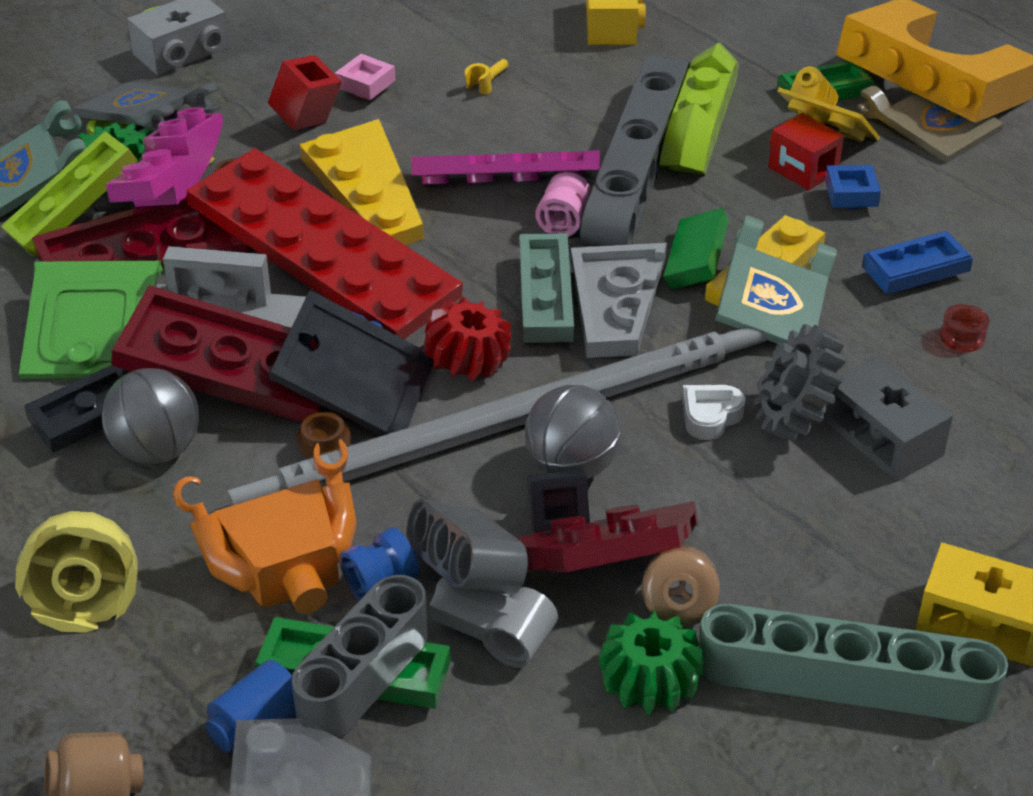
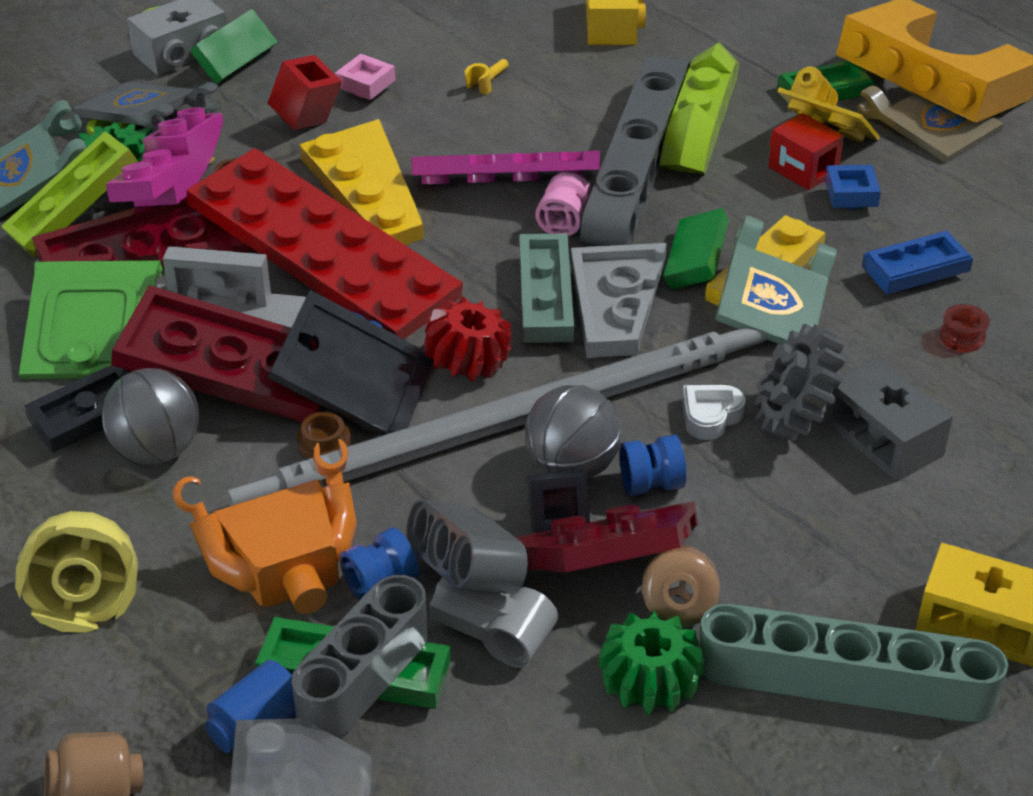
(233, 46): none -> green tile
(652, 465): none -> blue wheel

